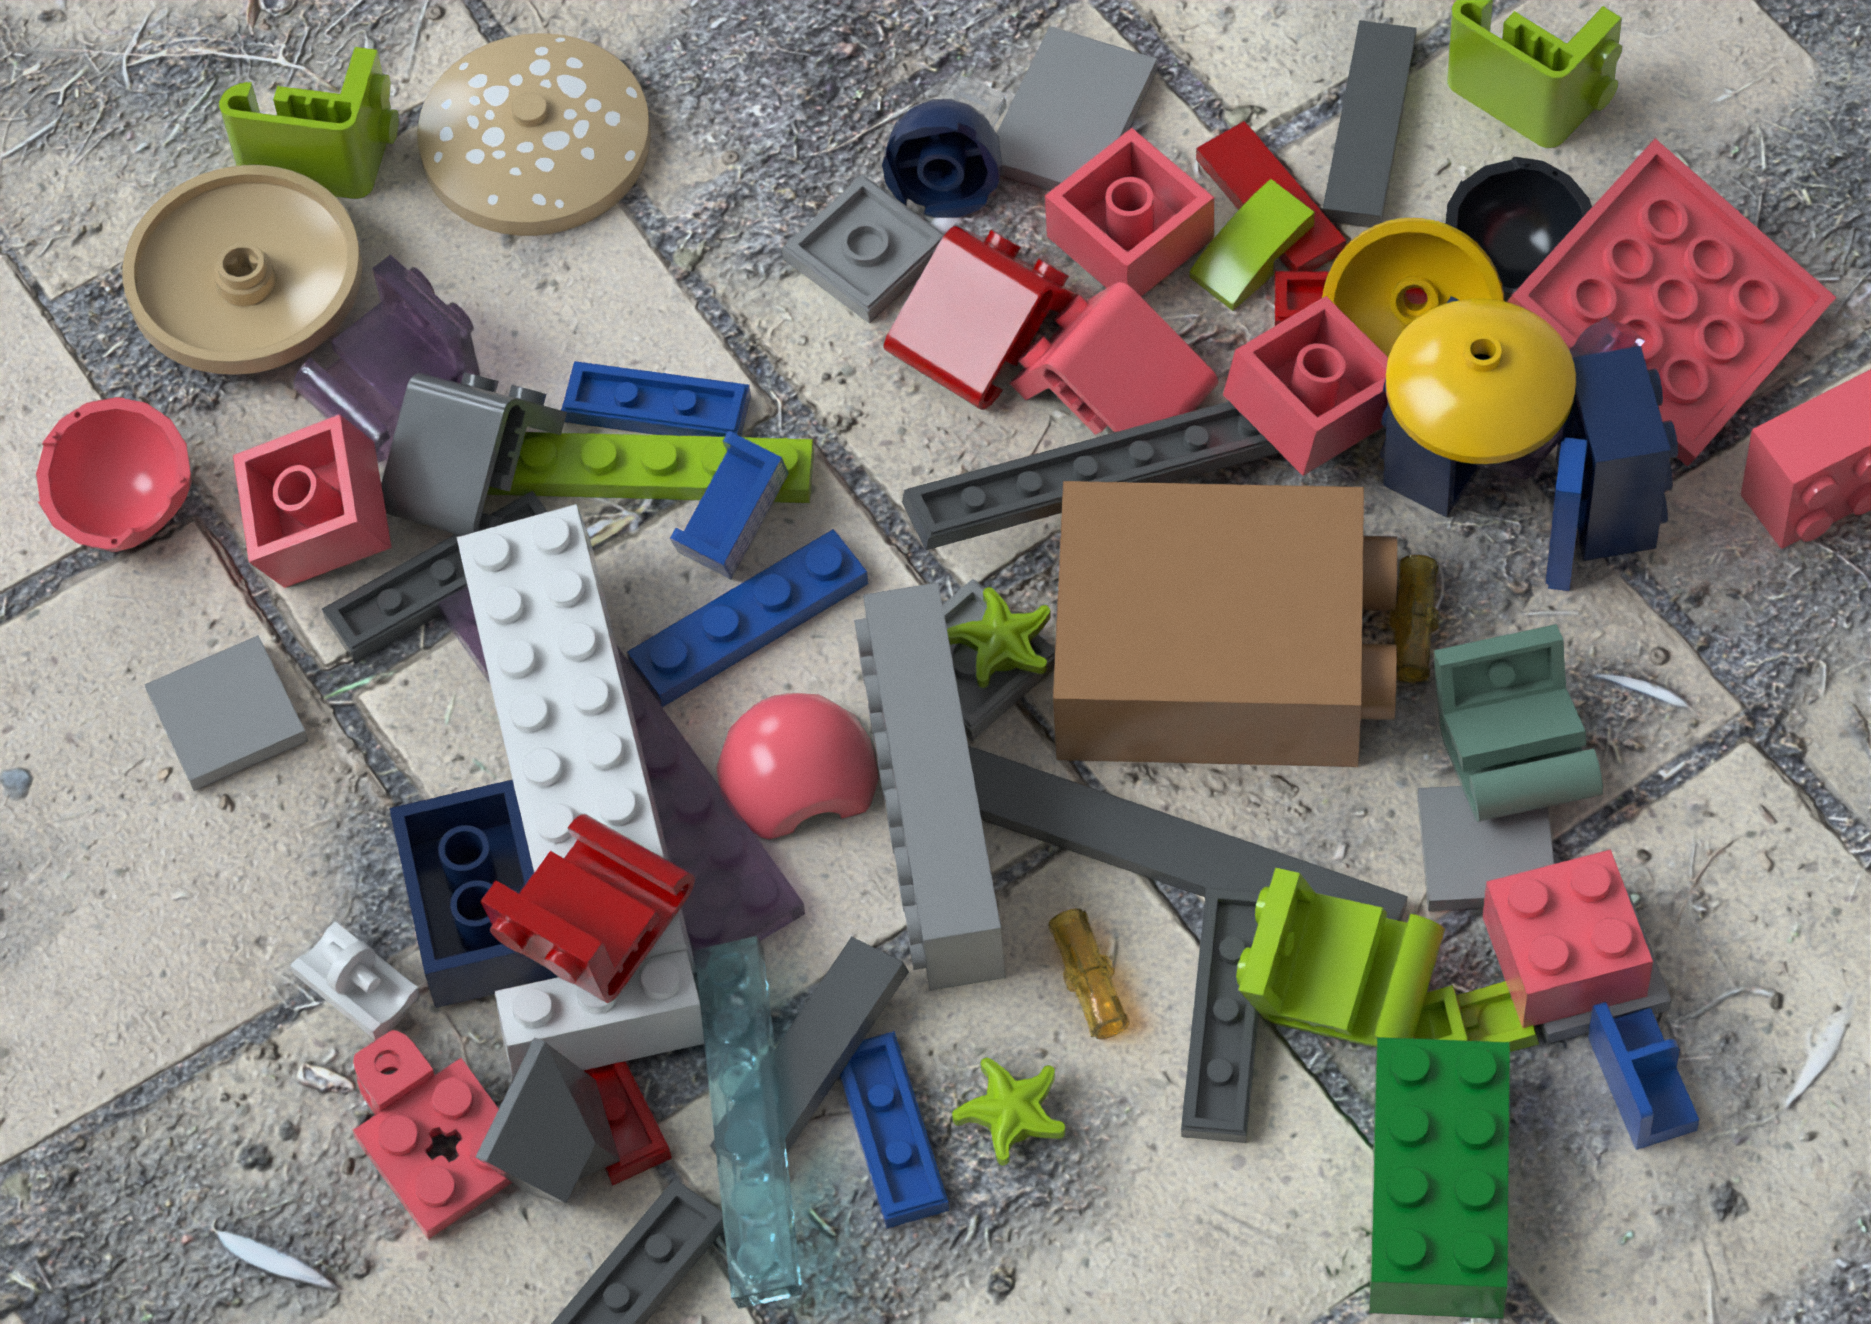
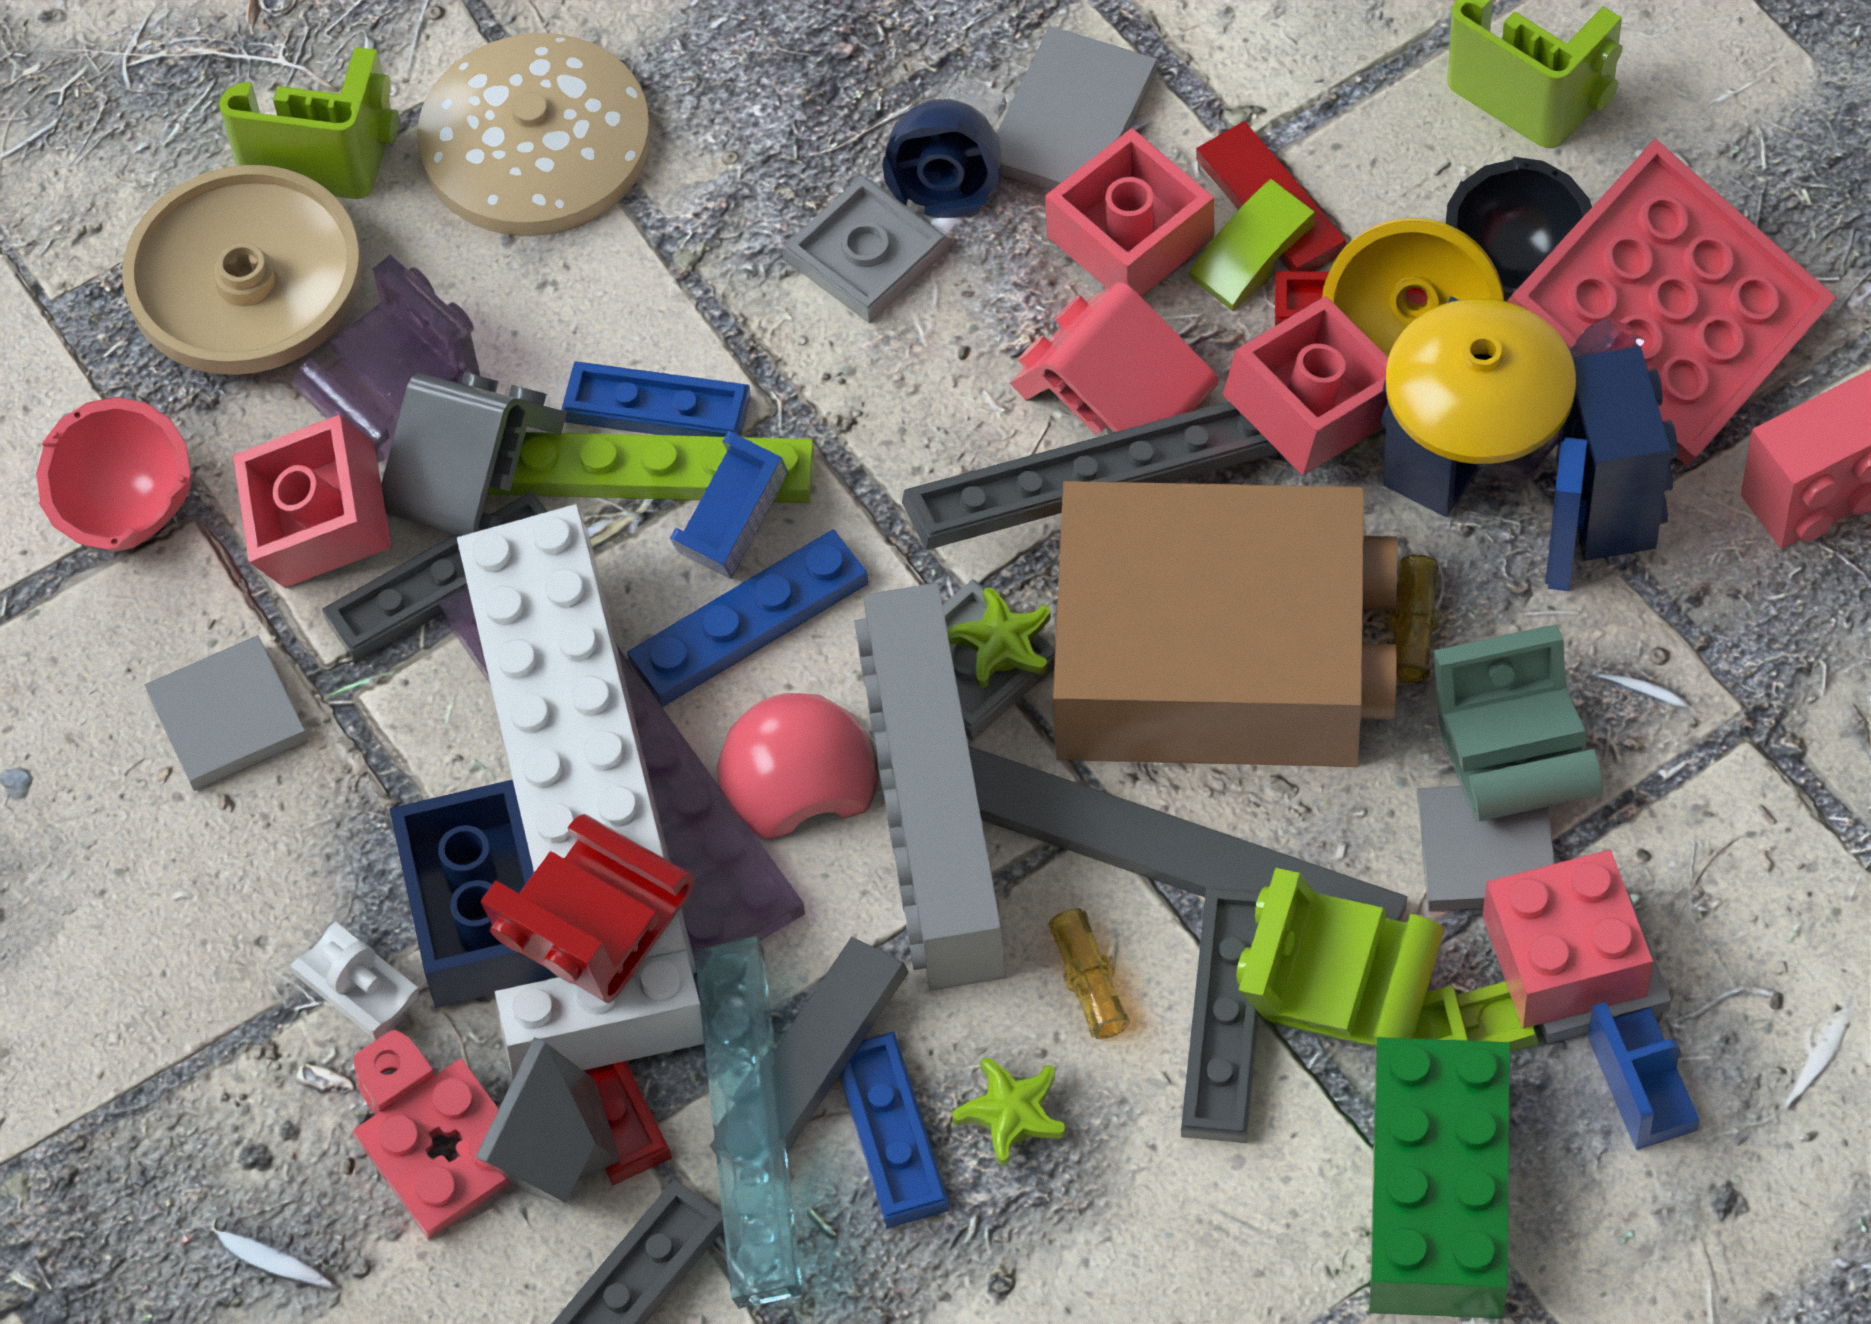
(974, 313): piece -> none
(1369, 123): dark grey tile -> none

